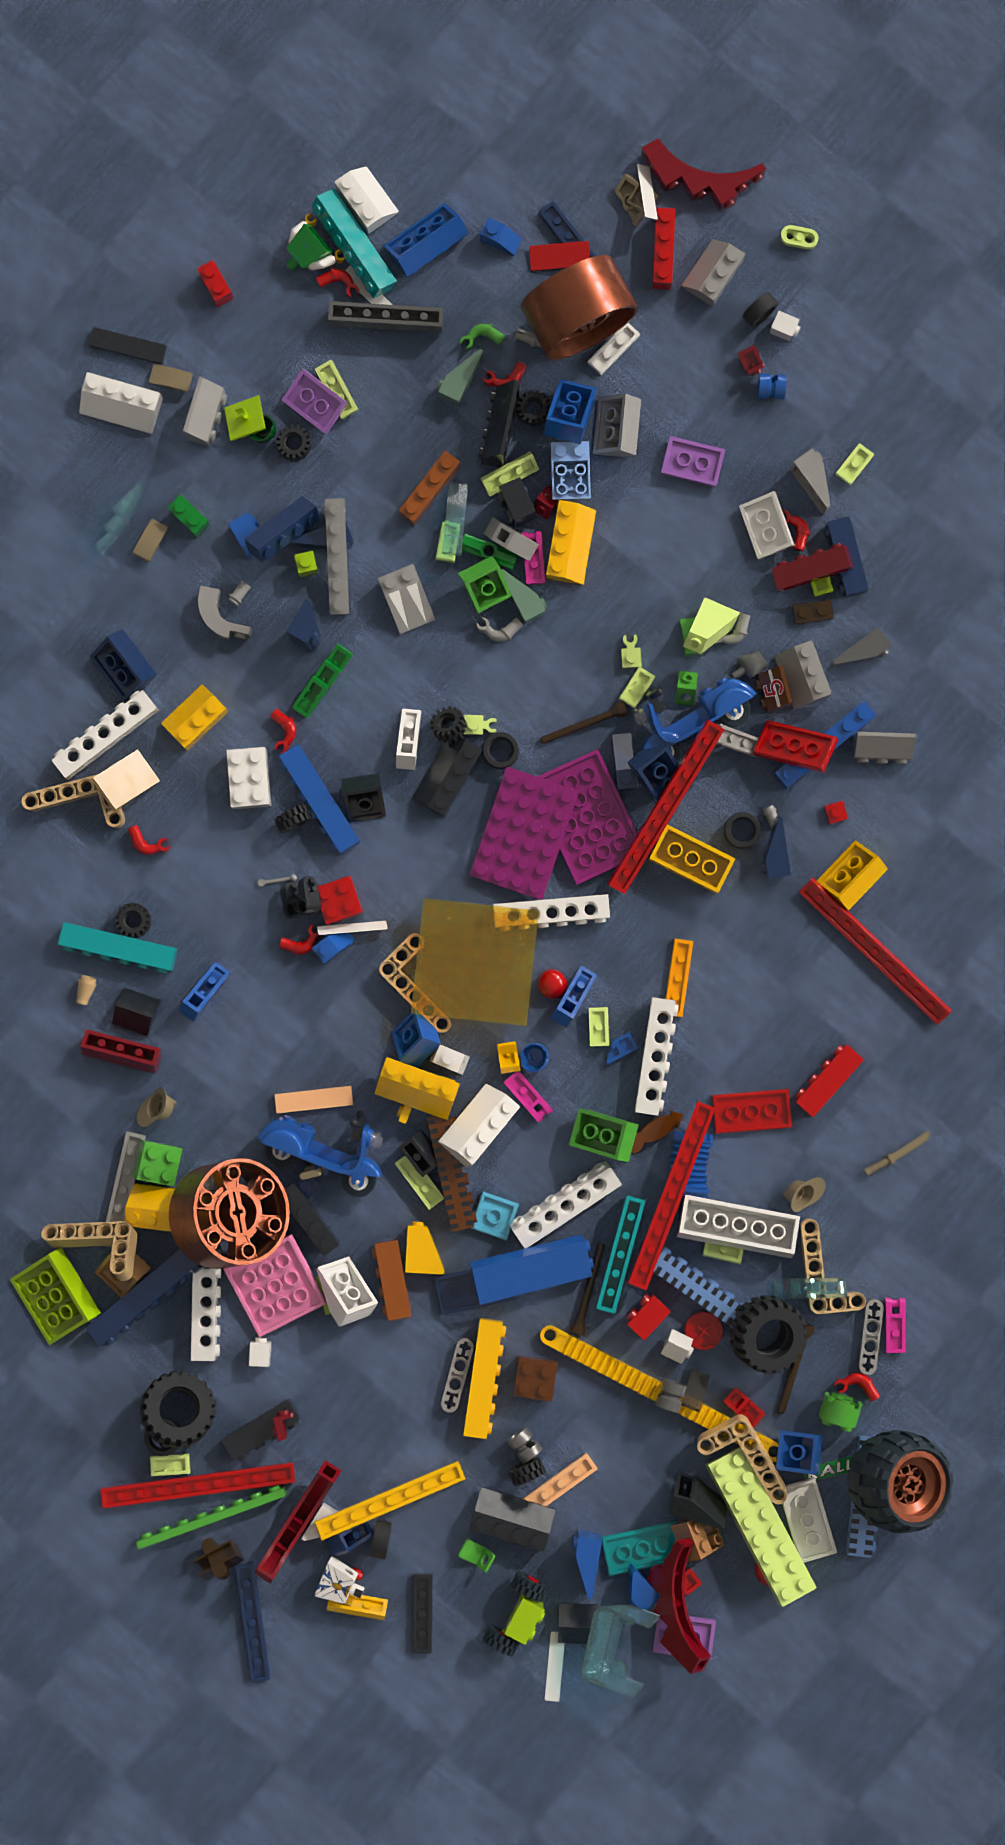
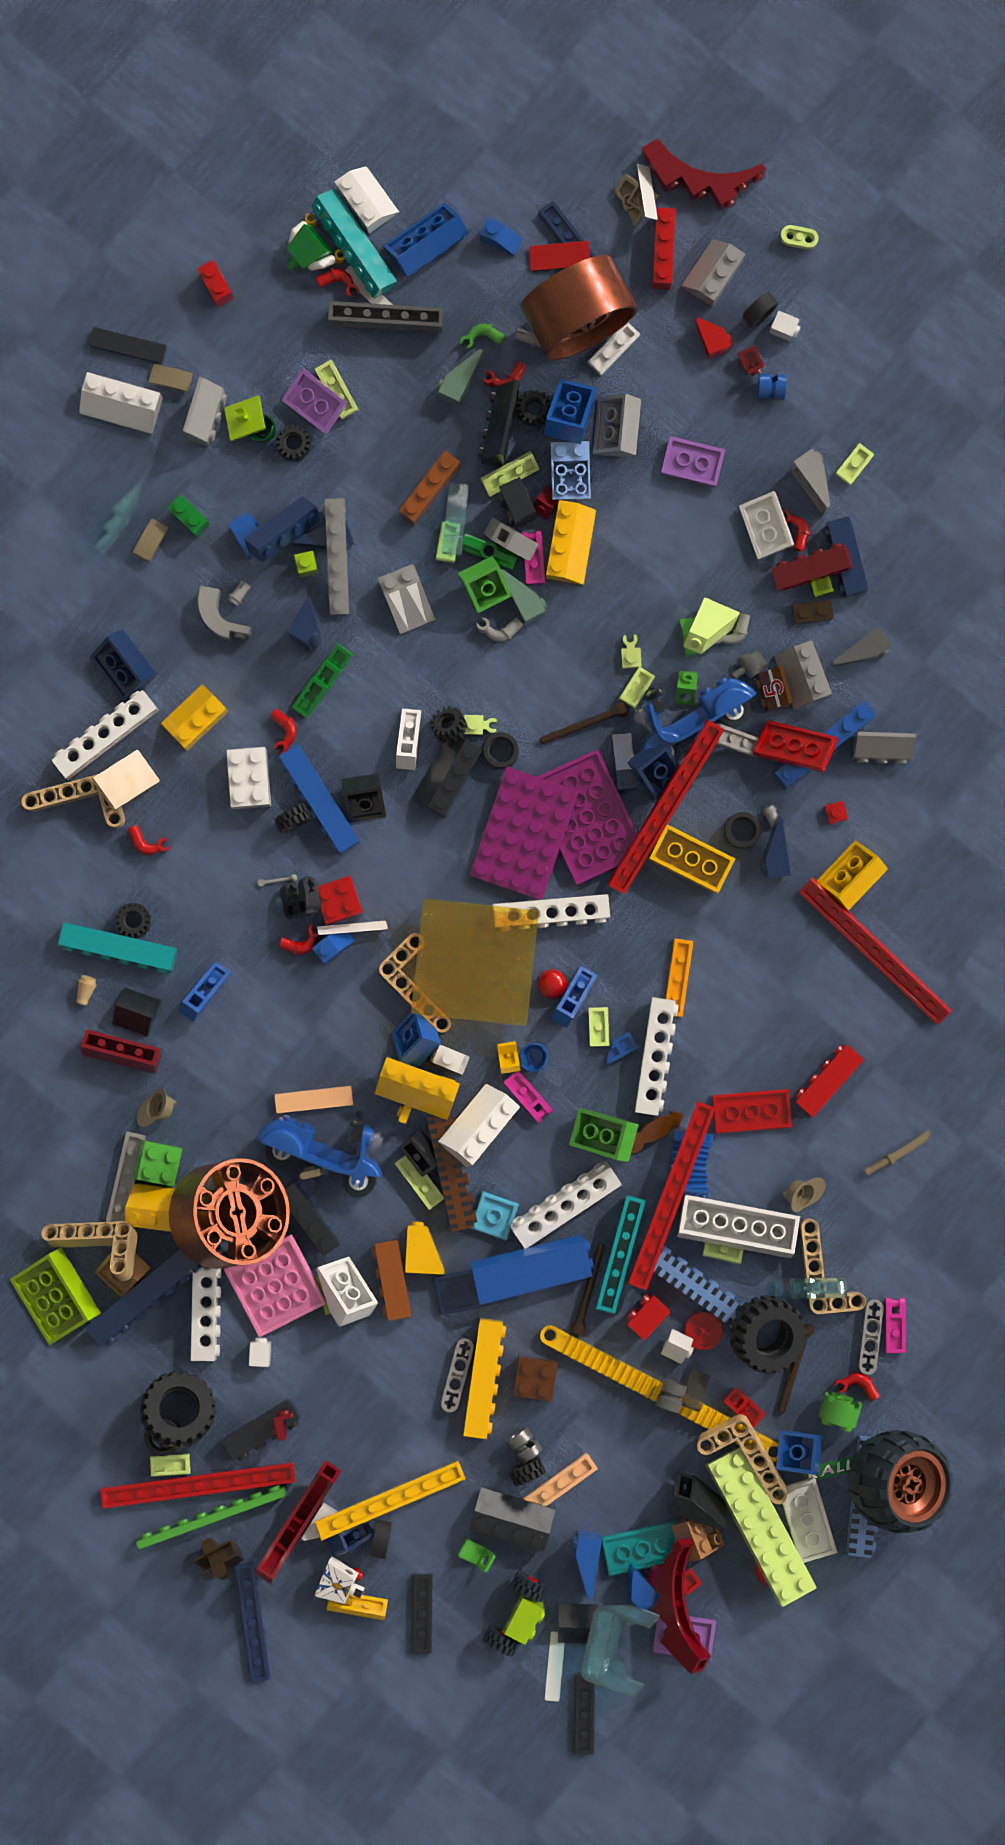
(584, 1716): none -> black tile
(713, 338): none -> red slope

